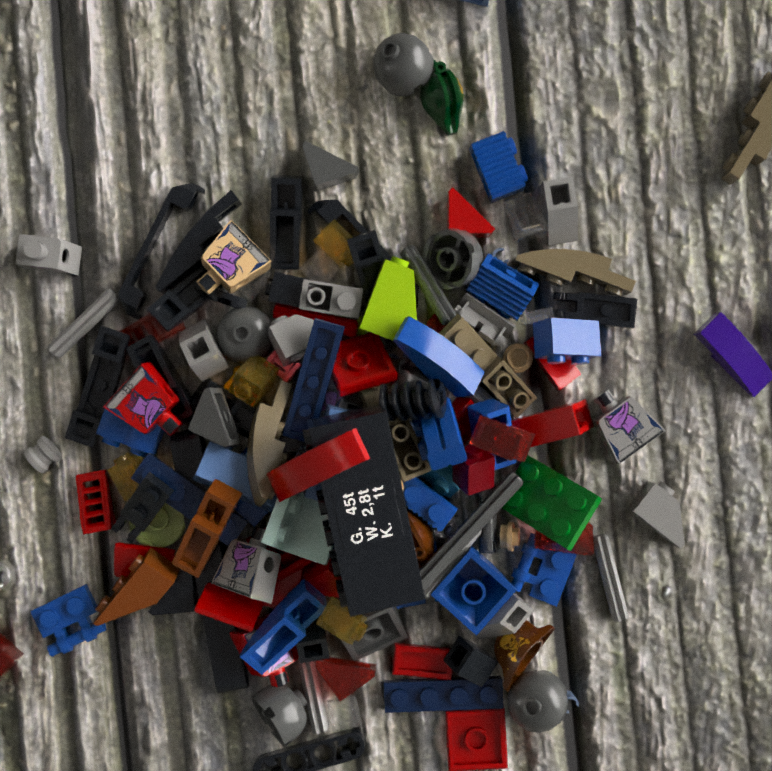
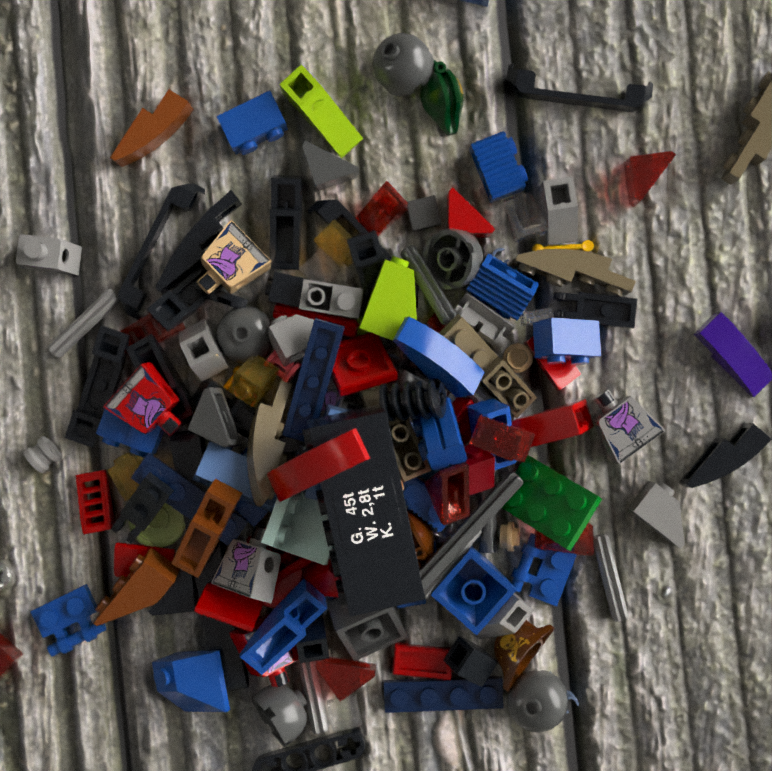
(152, 130): none -> dark orange slope
(192, 681): none -> blue slope
(253, 123): none -> blue brick
(320, 111): none -> lime slope
(339, 623): clear yellow brick -> none
(382, 209): none -> clear red slope
(423, 213): none -> dark grey tile
(450, 493): none -> clear red slope
(476, 739): red tile -> none
(523, 84): none -> black piece
(586, 246): none -> yellow hinge
(643, 172): none -> clear red slope
(726, 456): none -> black slope

